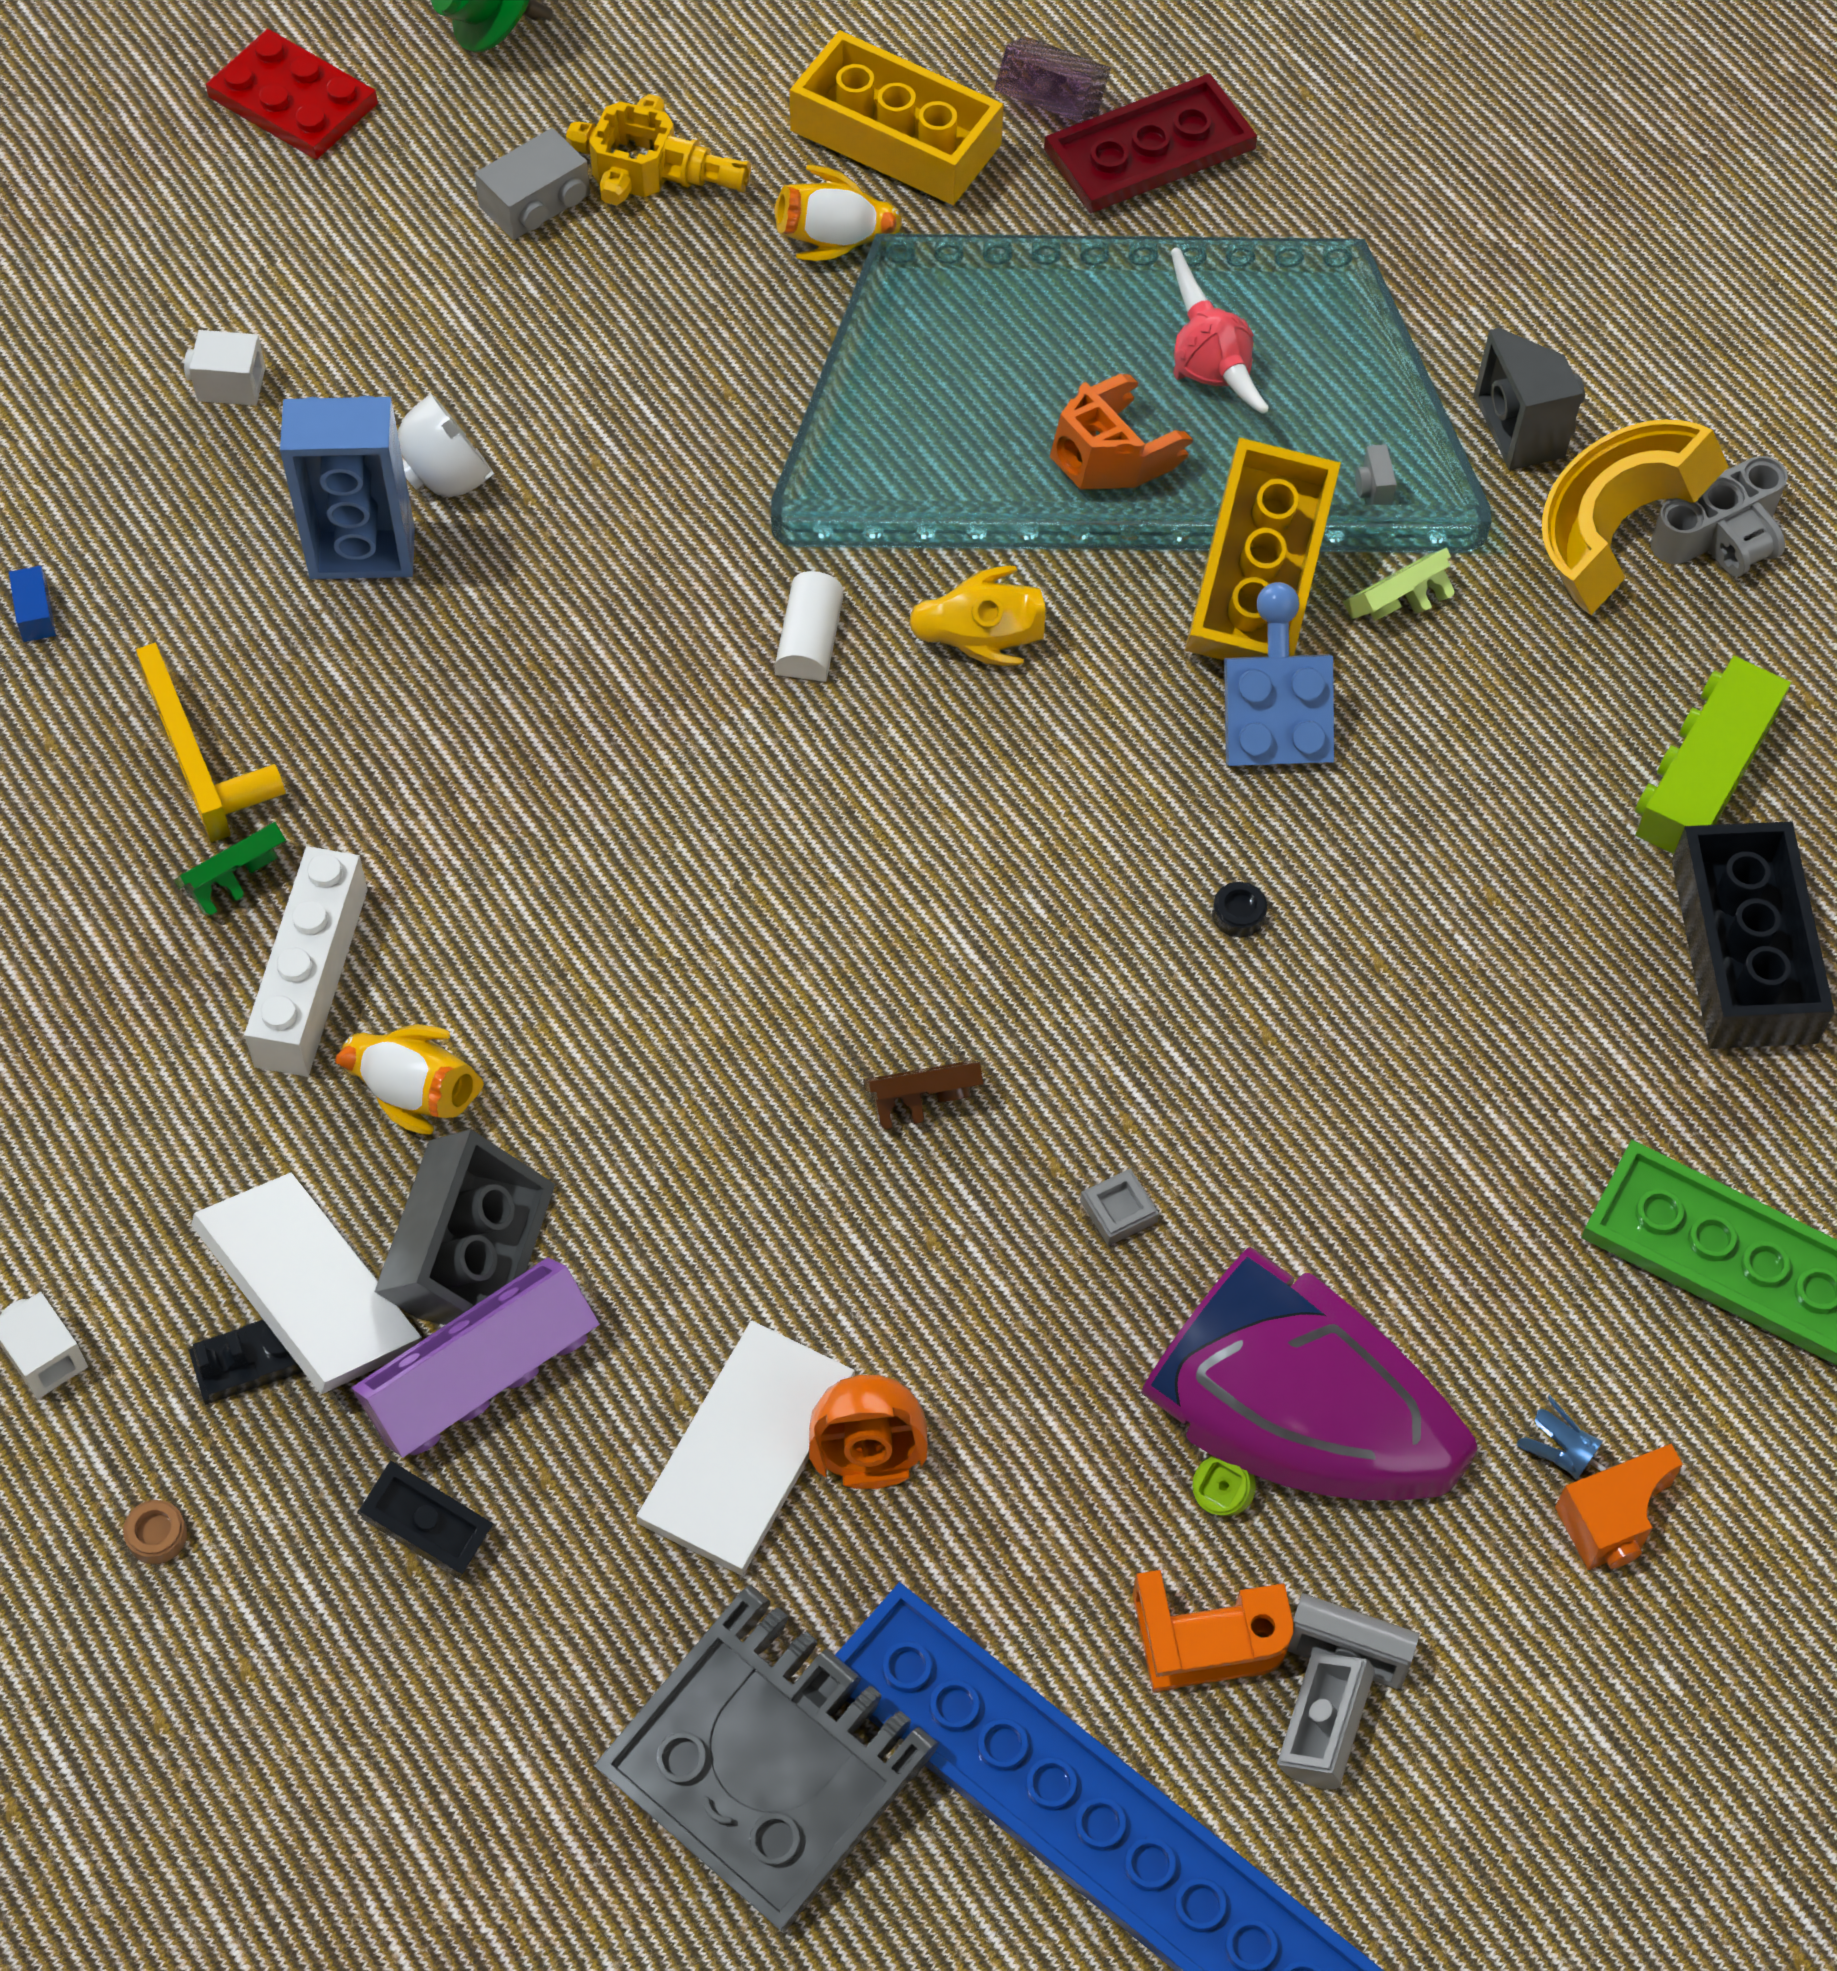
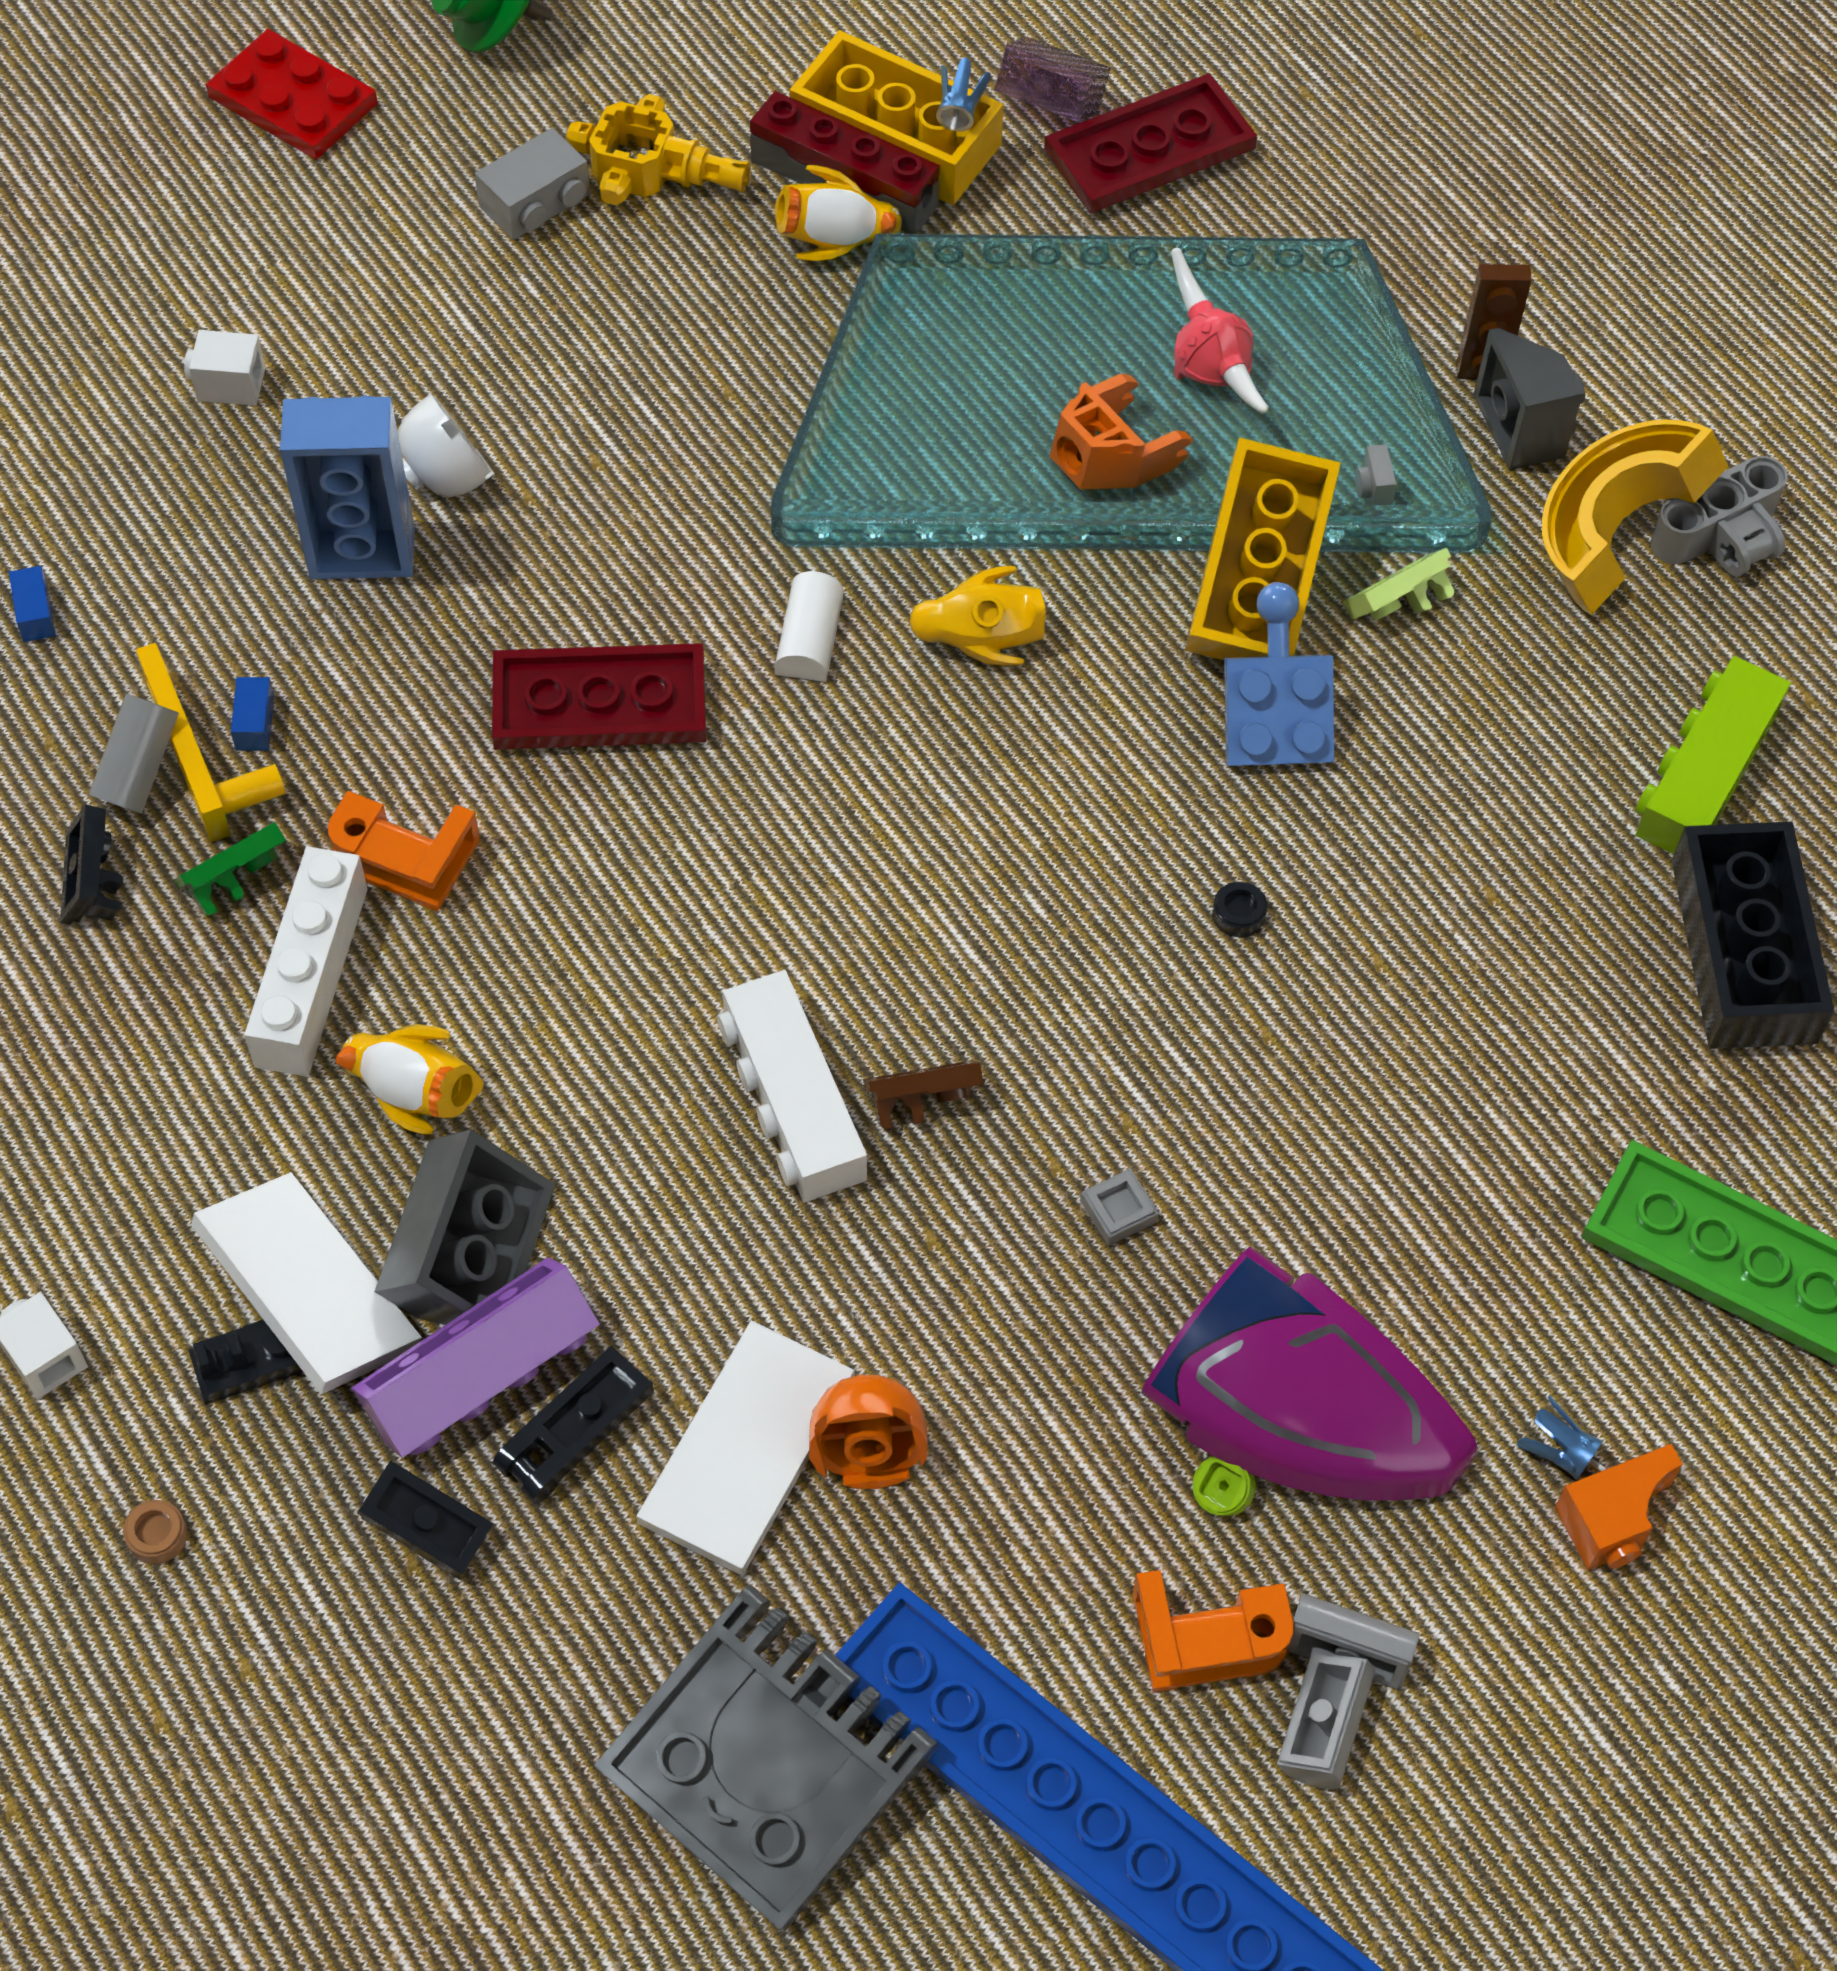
(83, 880): none -> black plate
(133, 753): none -> light grey brick
(252, 714): none -> blue piece
(401, 858): none -> orange piece
(574, 1423): none -> black plate
(598, 696): none -> dark red plate
(794, 135): none -> dark red piece
(794, 1087): none -> white brick
(956, 107): none -> flat silver piece
(1495, 303): none -> reddish brown plate

